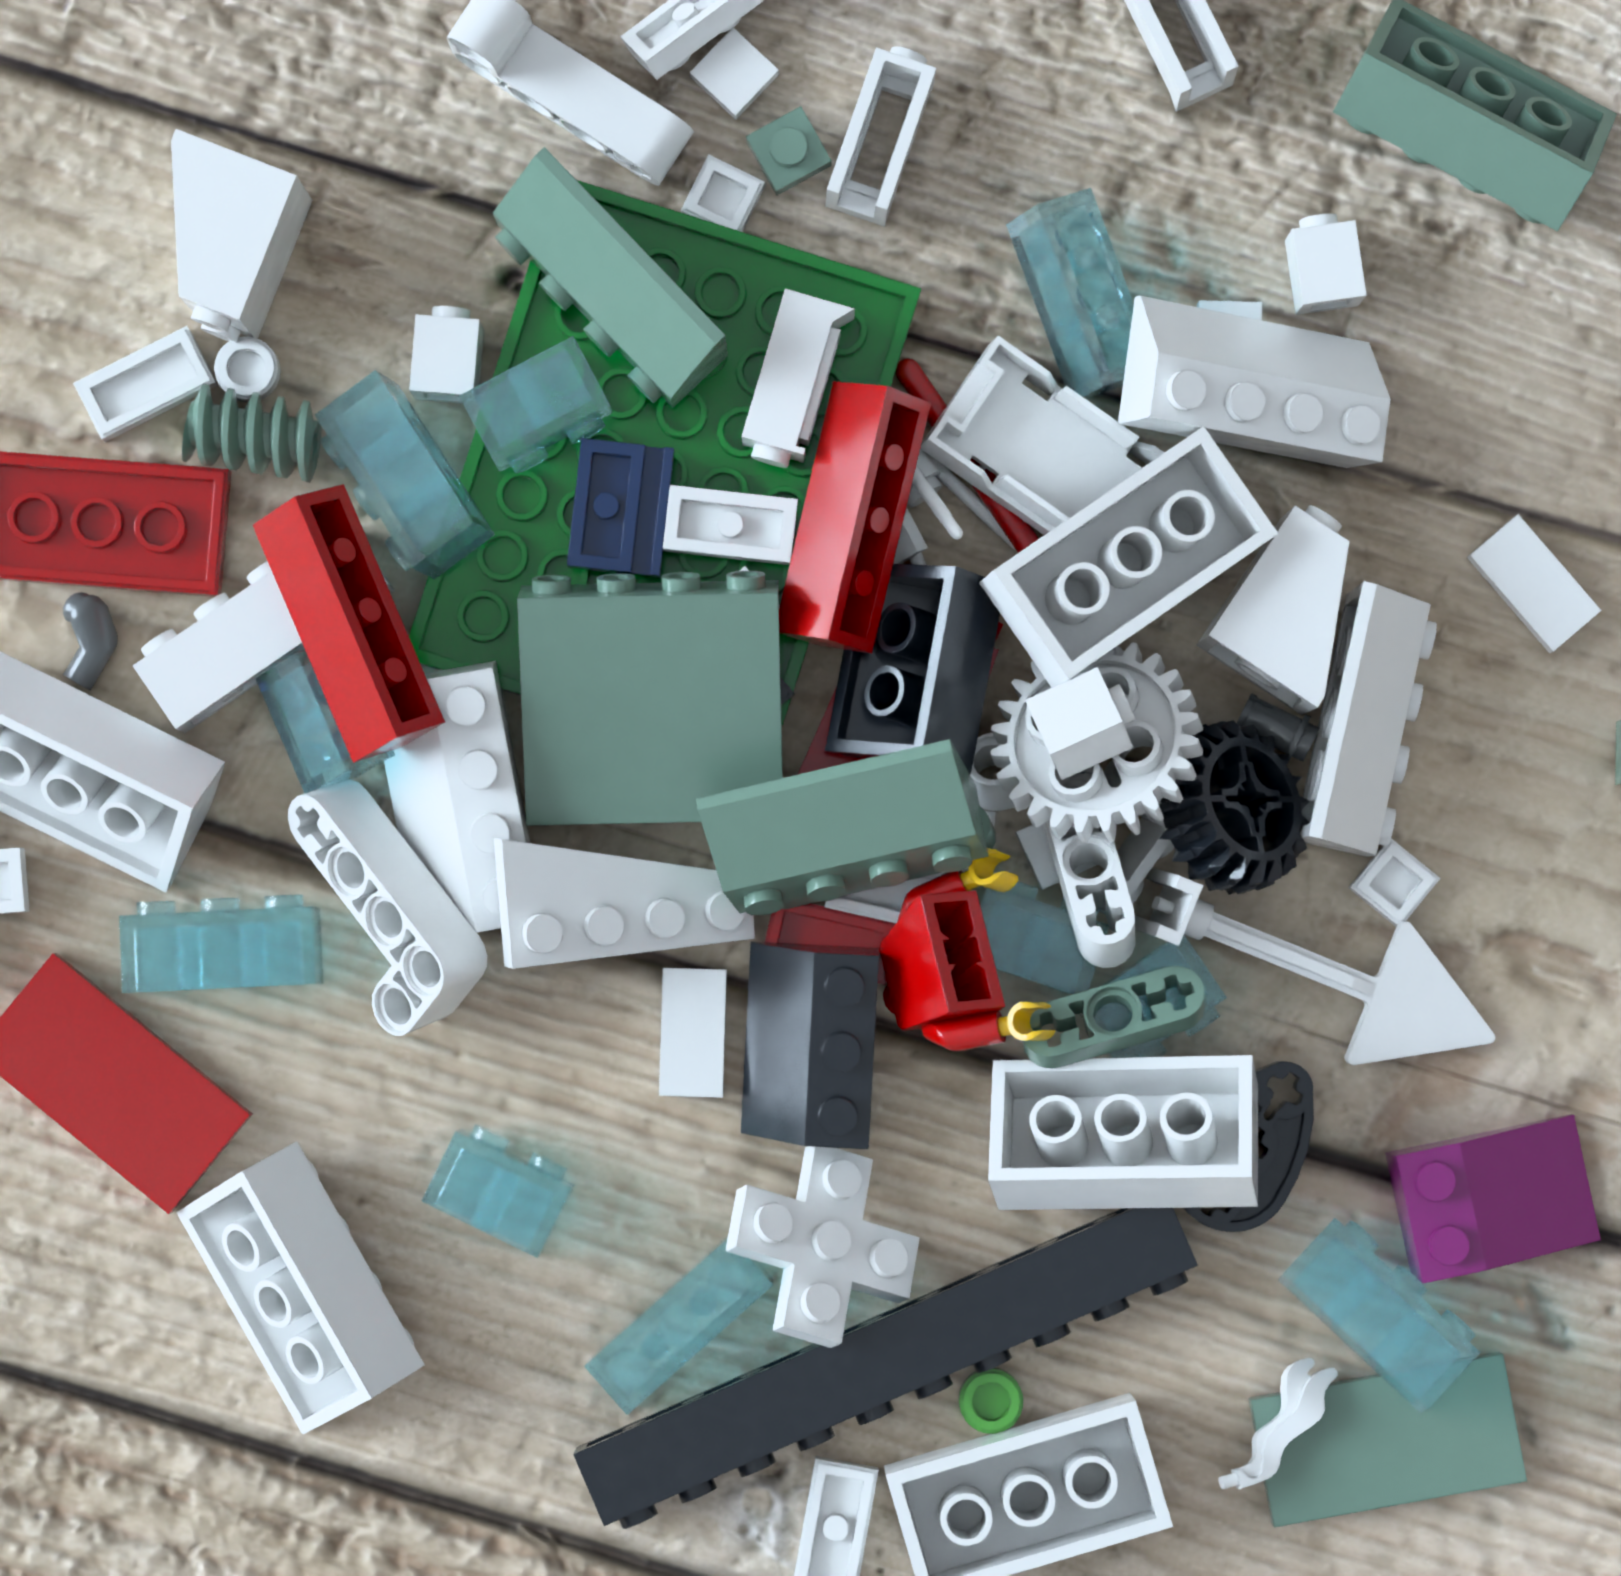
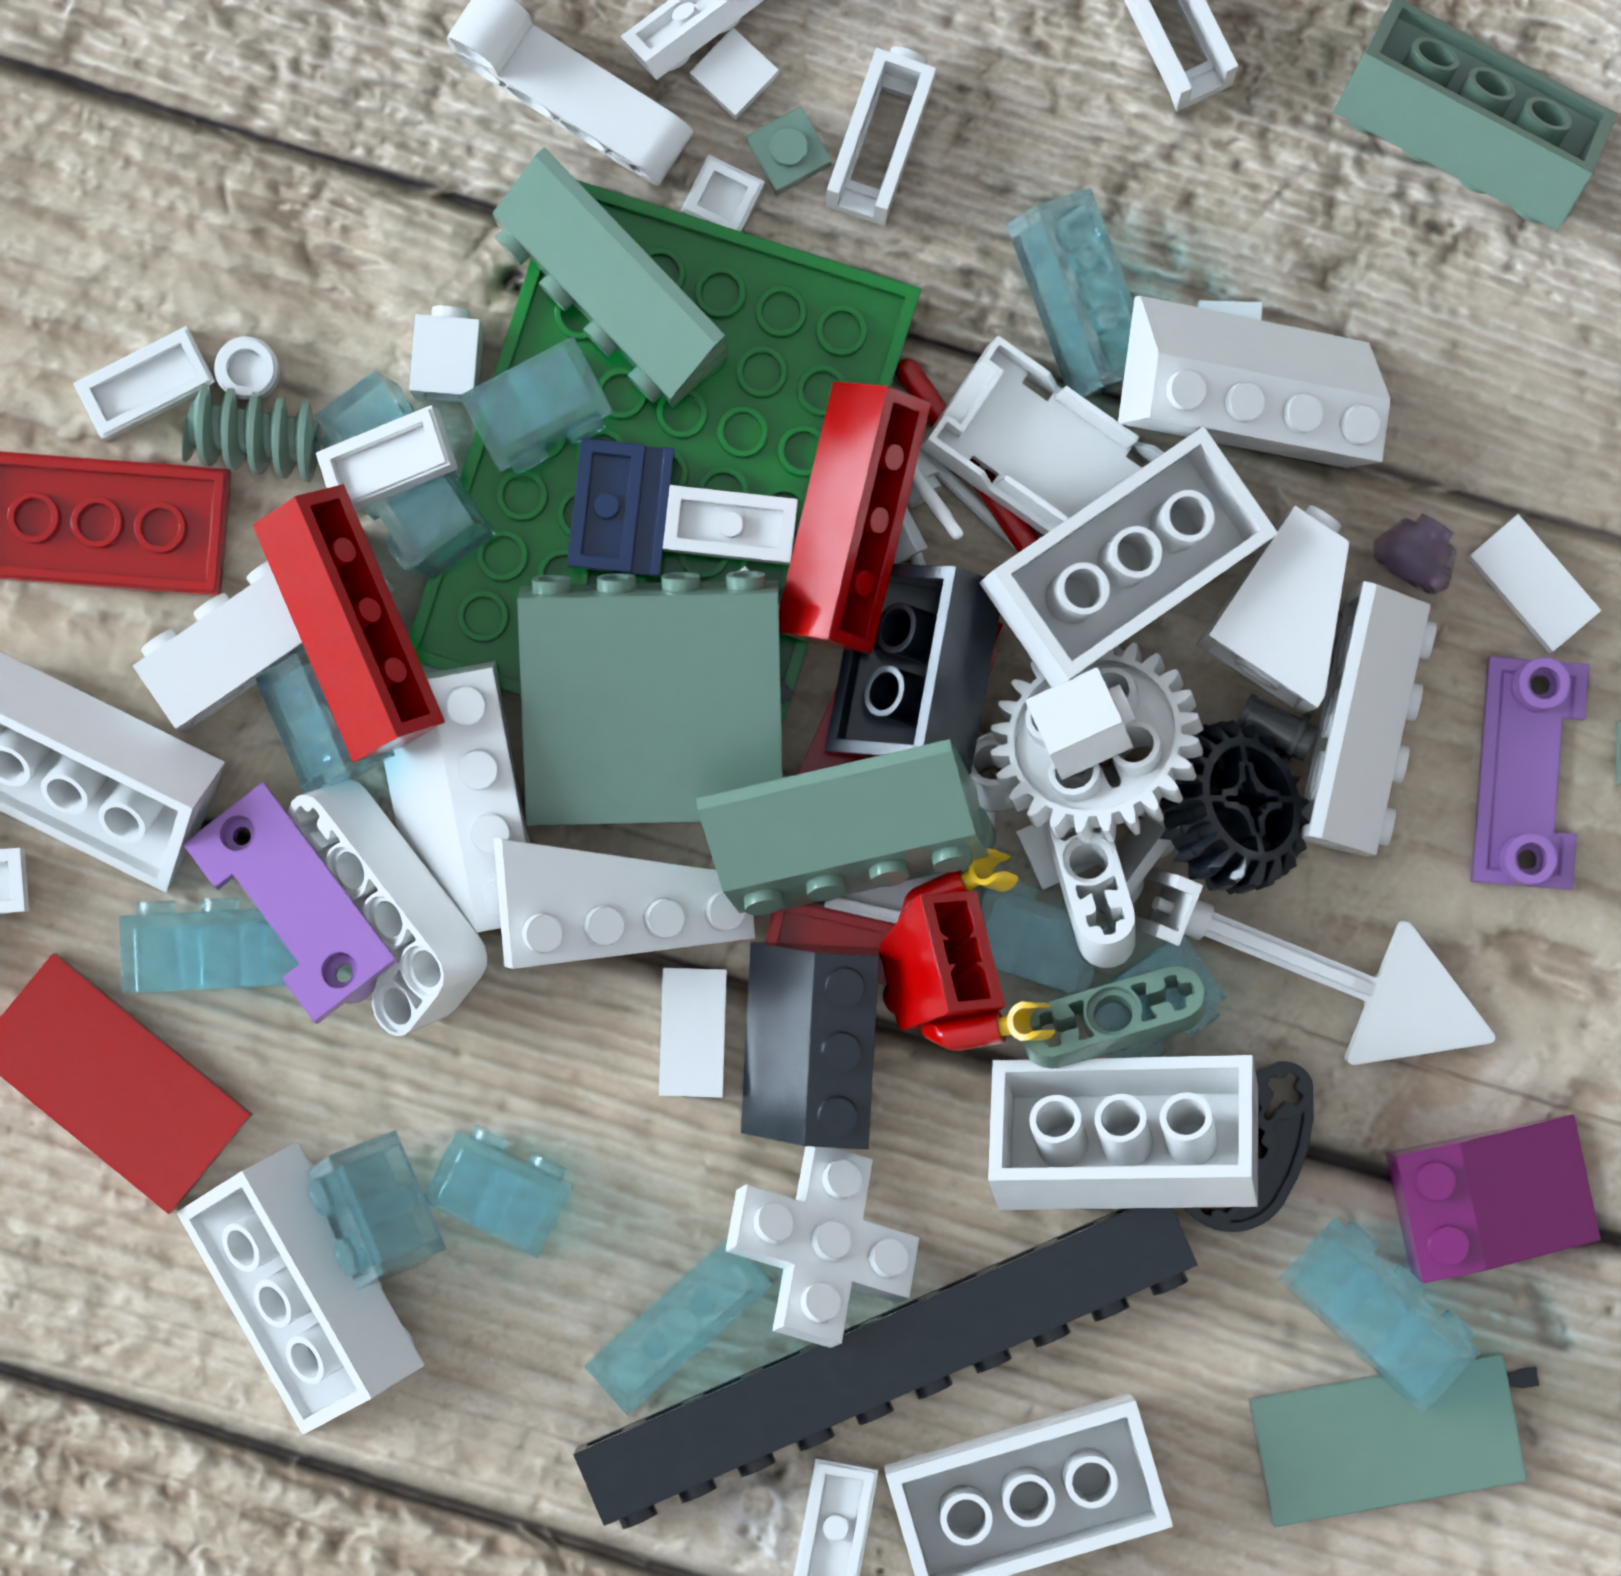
(95, 636): dark grey arm -> none
(232, 233): white slope -> none
(297, 900): none -> medium lavender brick
(375, 1210): none -> clear light blue brick
(390, 458): none -> white tile
(793, 377): white window -> none
(990, 1401): bright green tile -> none
(1300, 1409): white hair -> none
(1325, 264): white brick -> none
(1394, 883): white tile -> none
(1418, 553): none -> clear purple cone
(1522, 772): none -> medium lavender brick
(1523, 1378): none -> black piece

